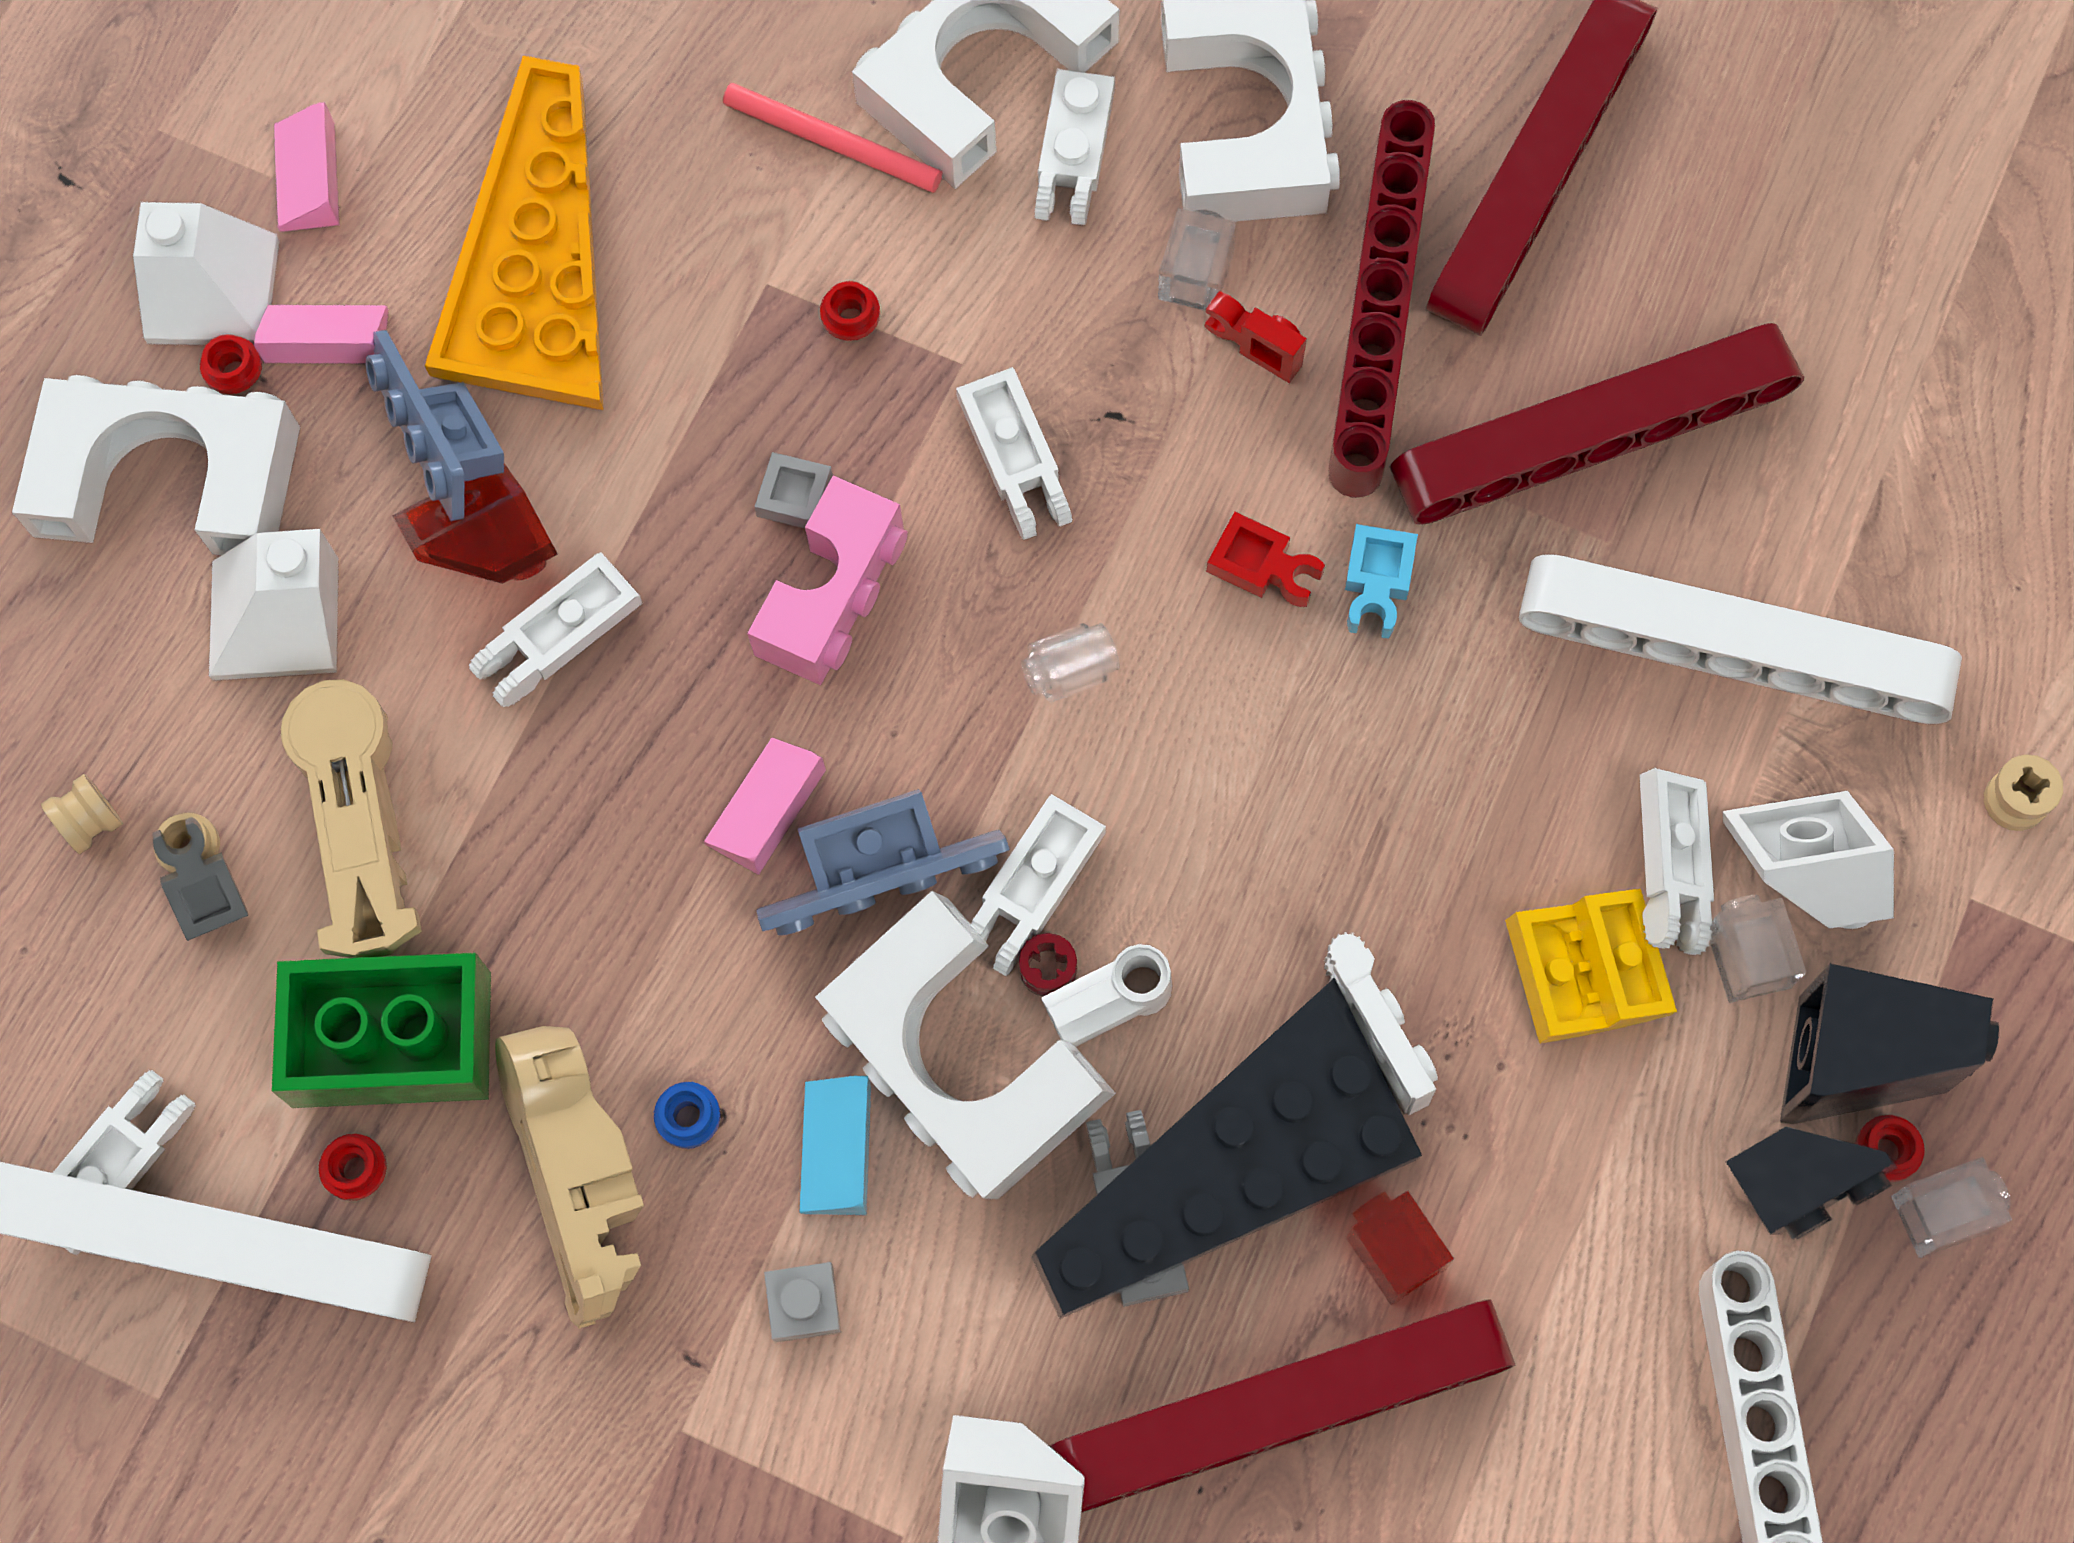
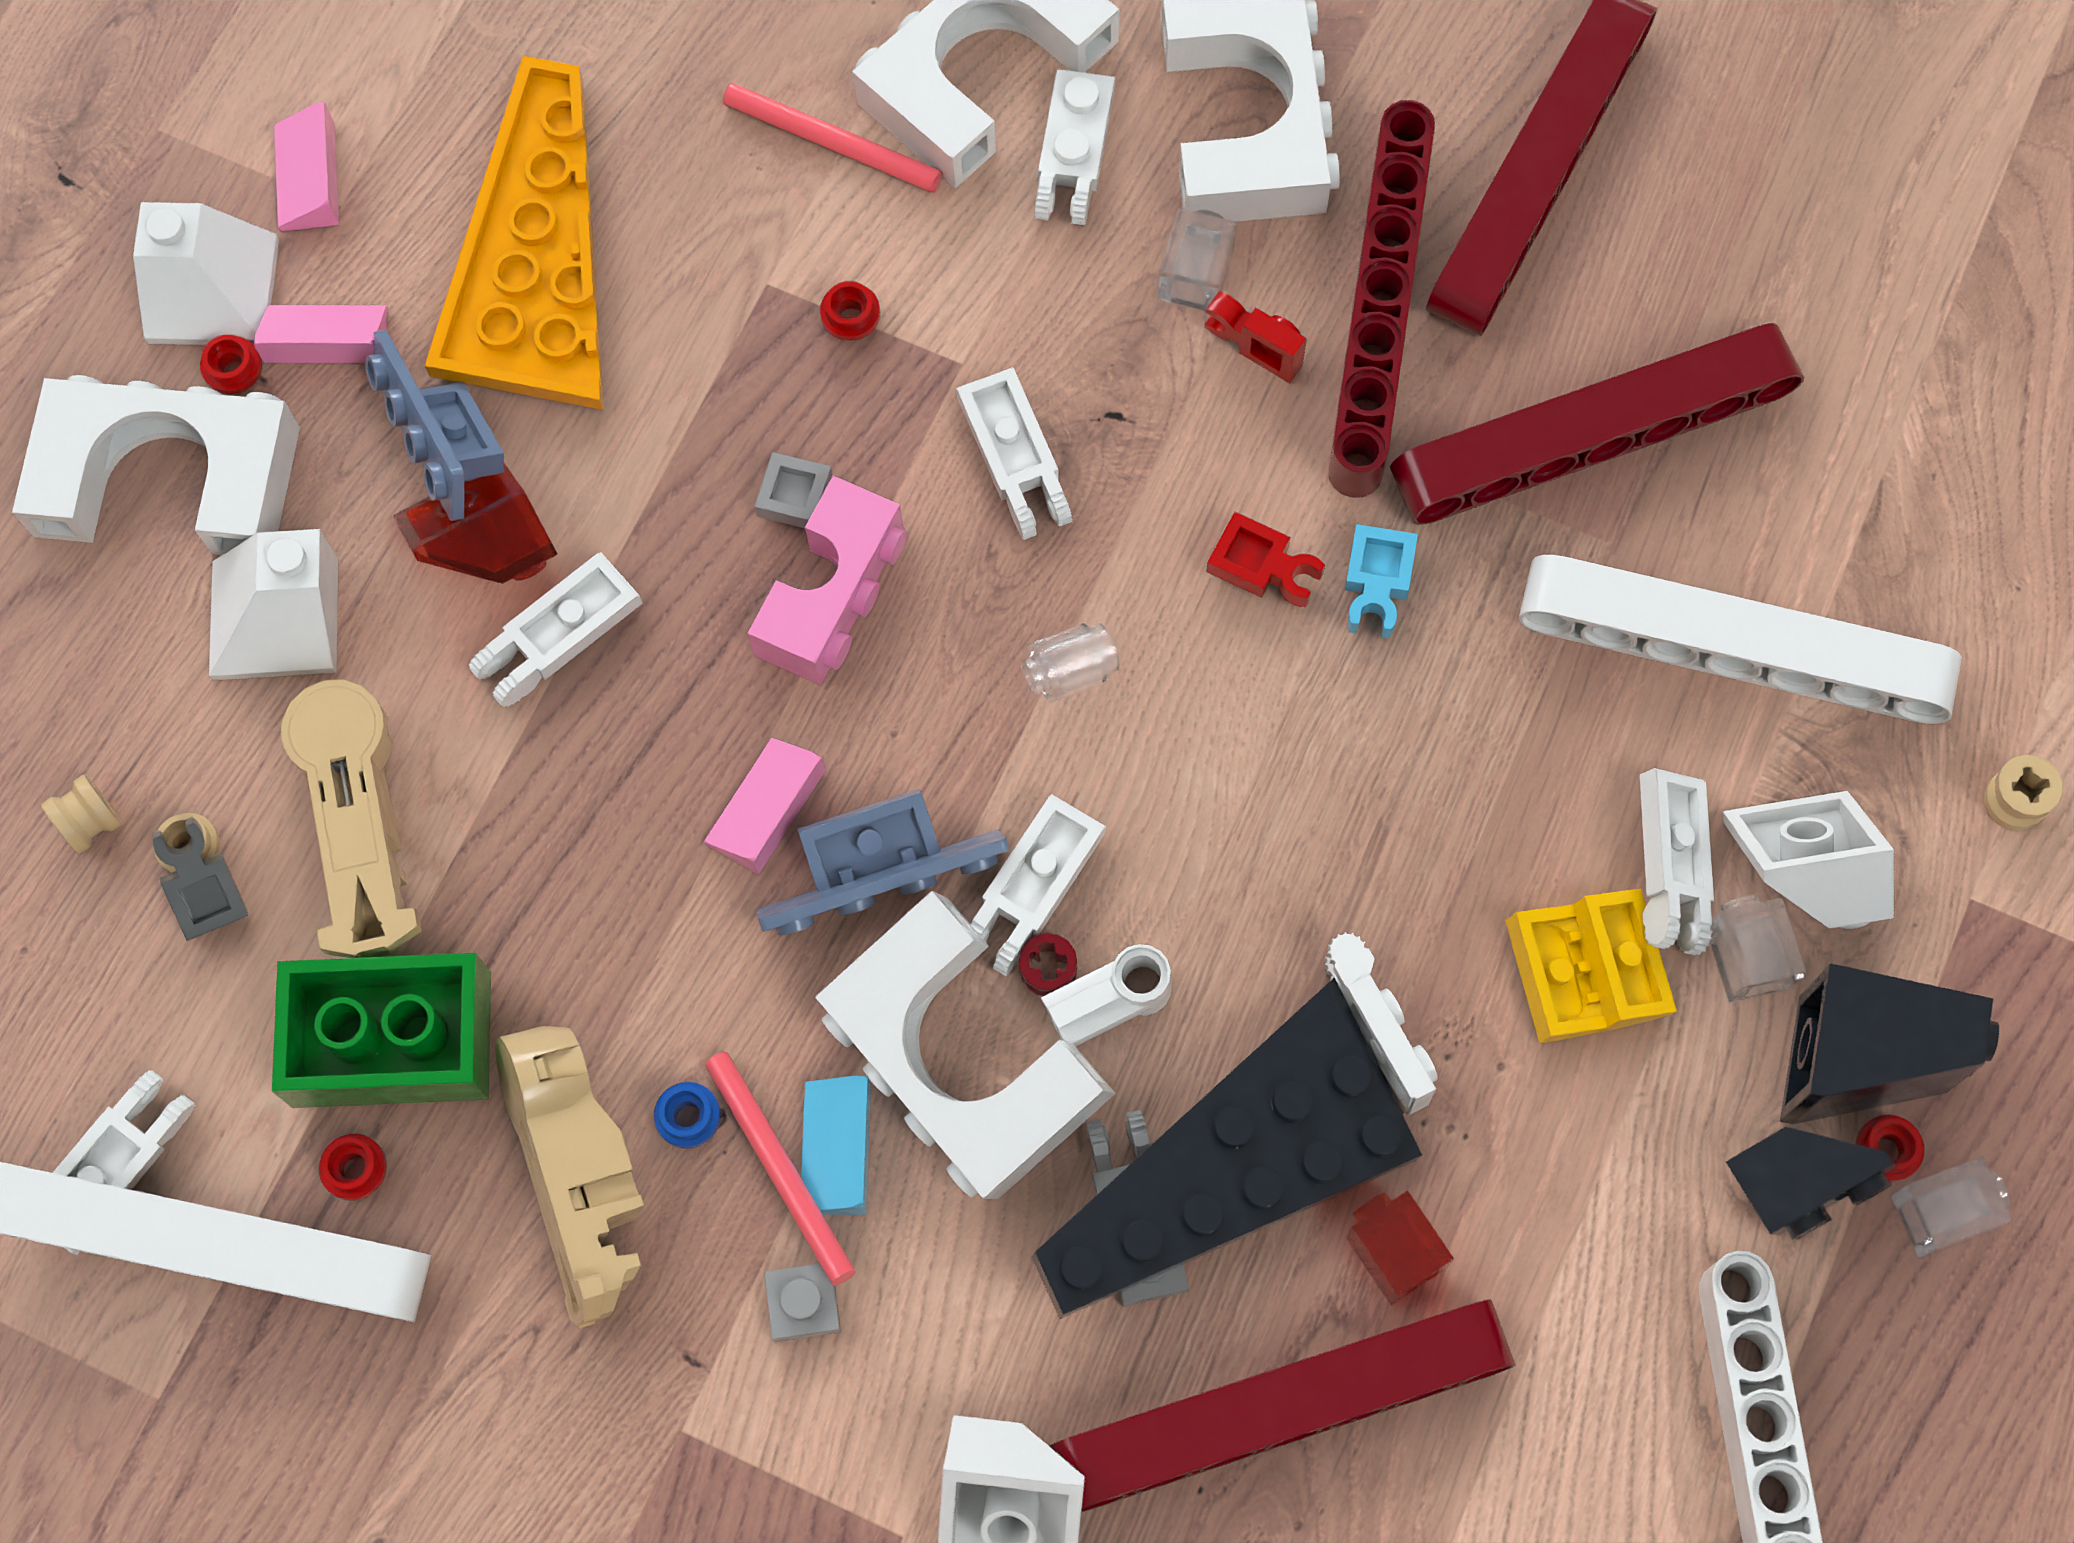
(780, 1169): none -> coral bar

